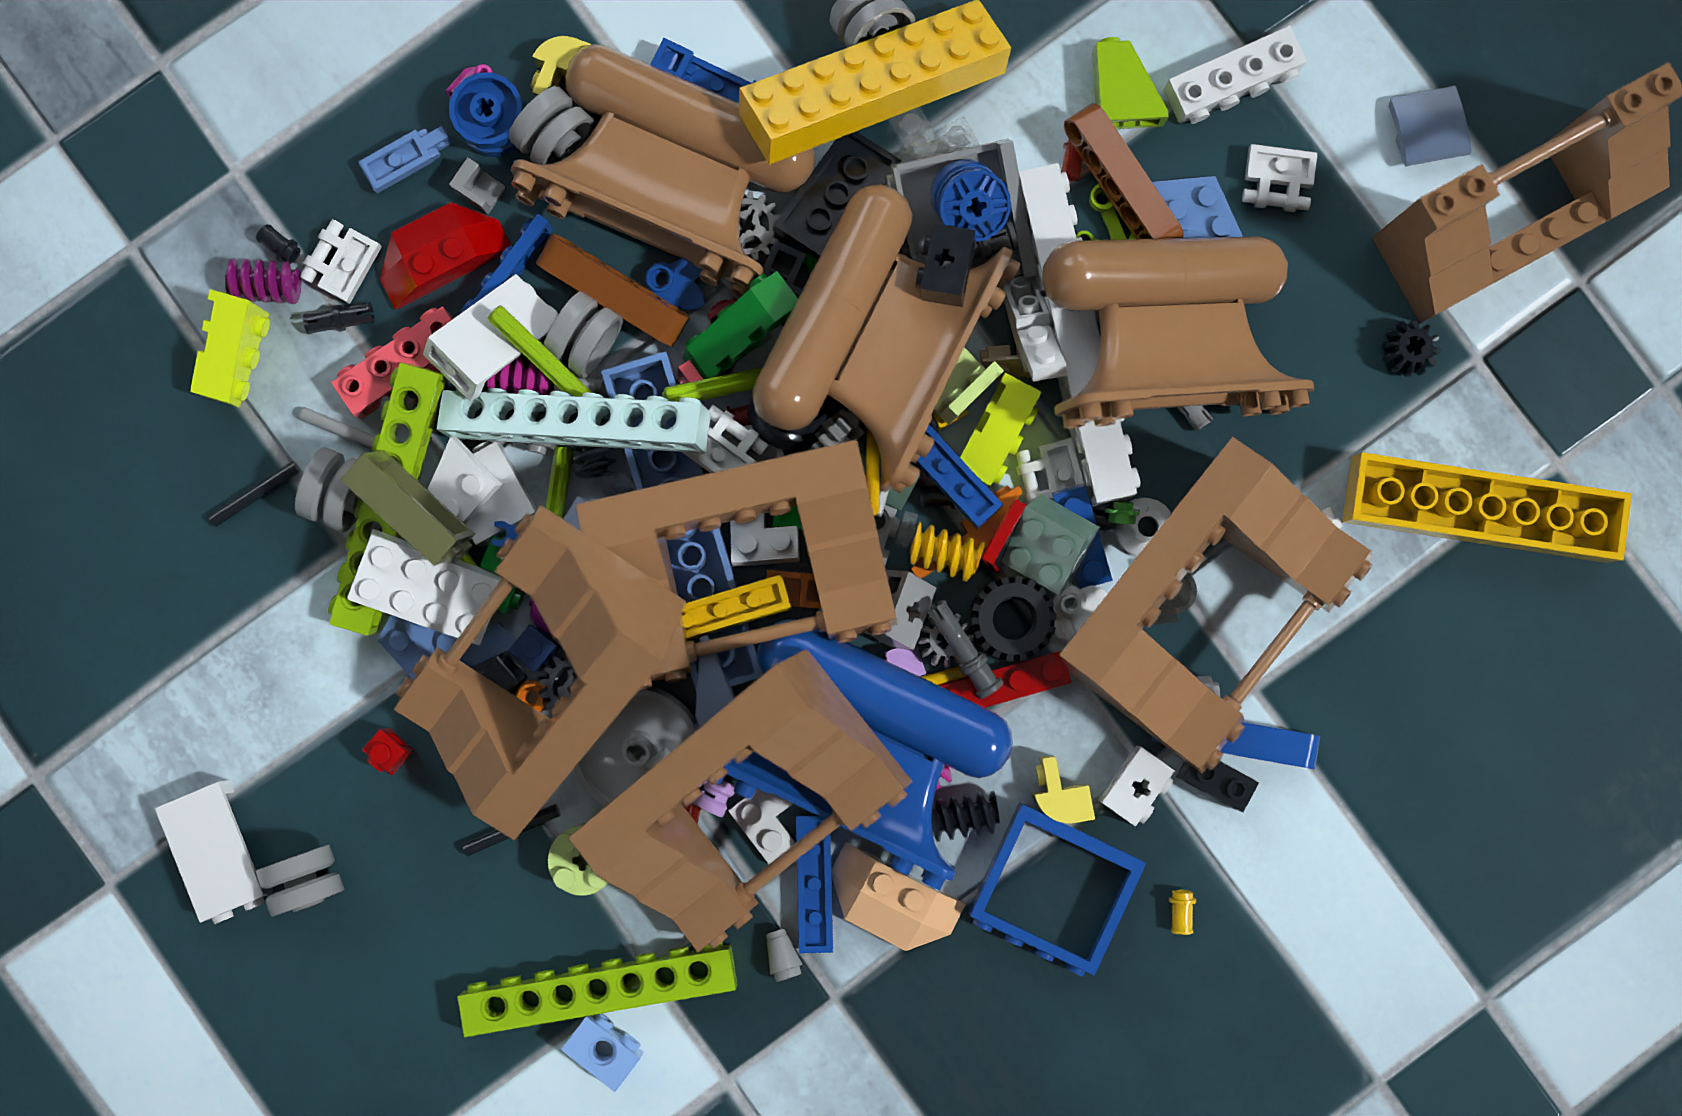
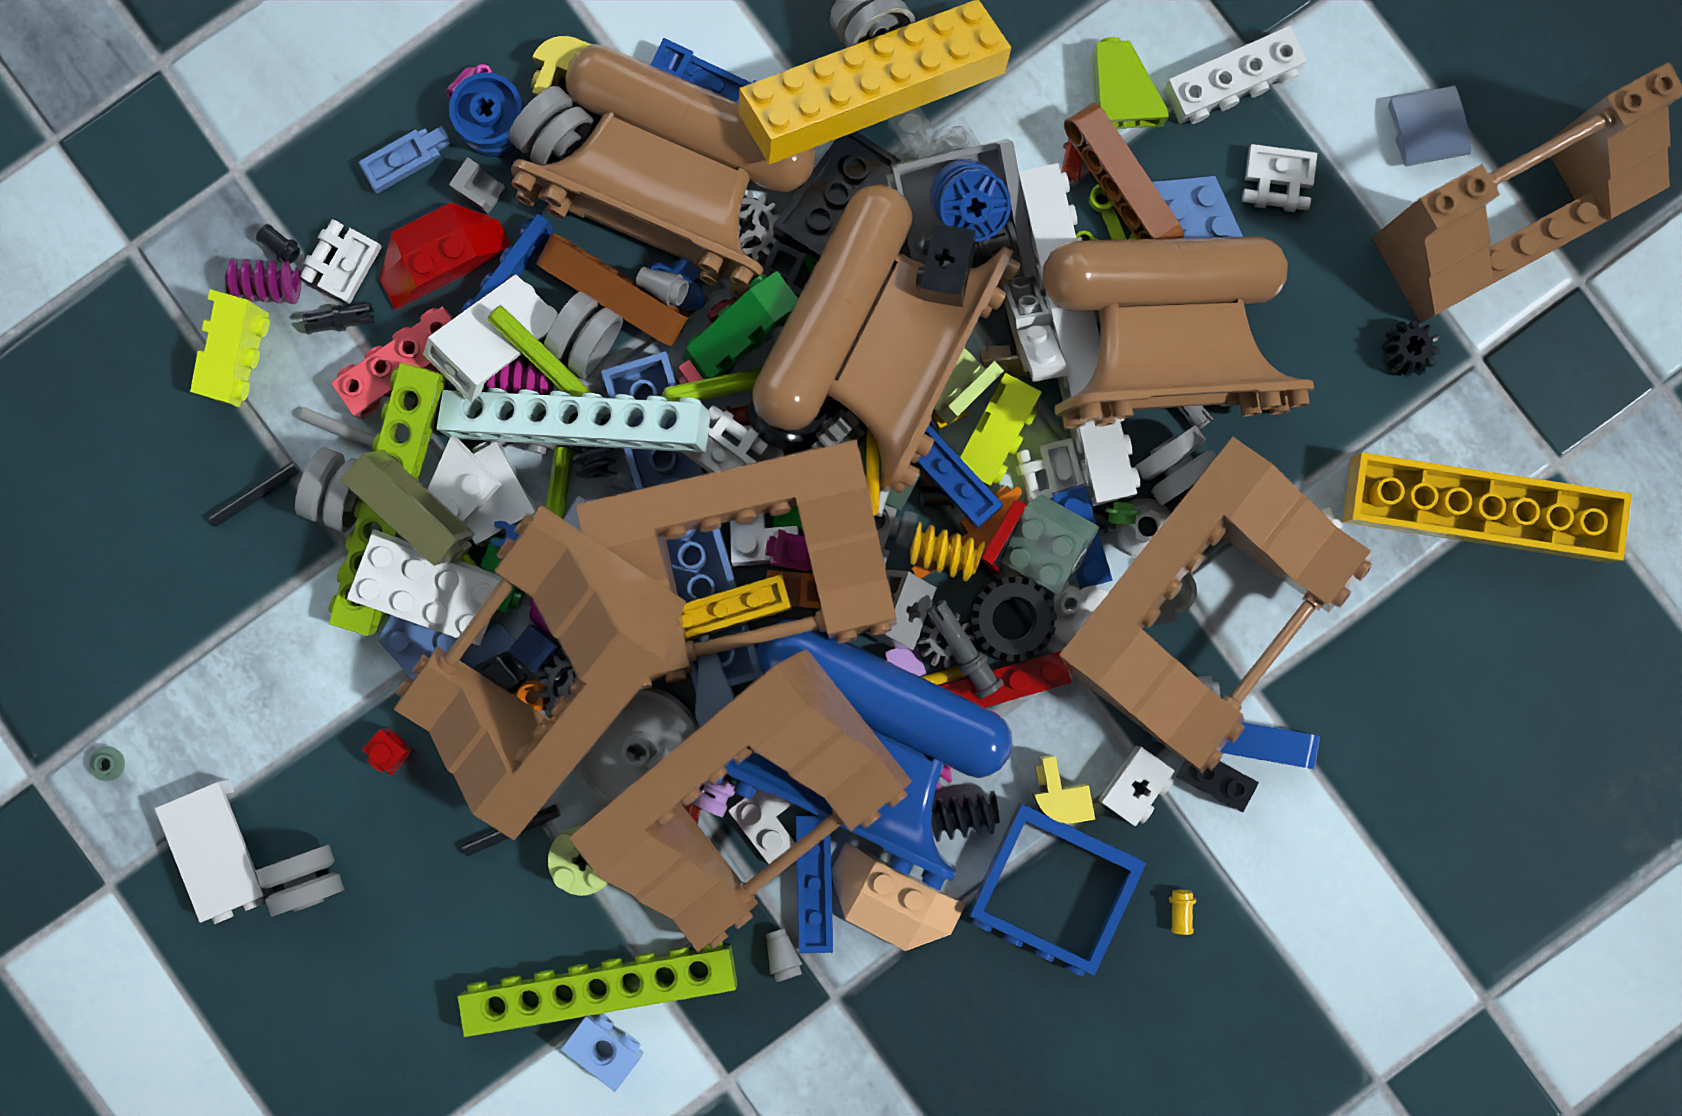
(117, 764): none -> sand green plate
(665, 286): none -> light grey cone
(788, 551): none -> dark pink bracket
(1177, 464): none -> light grey wheel

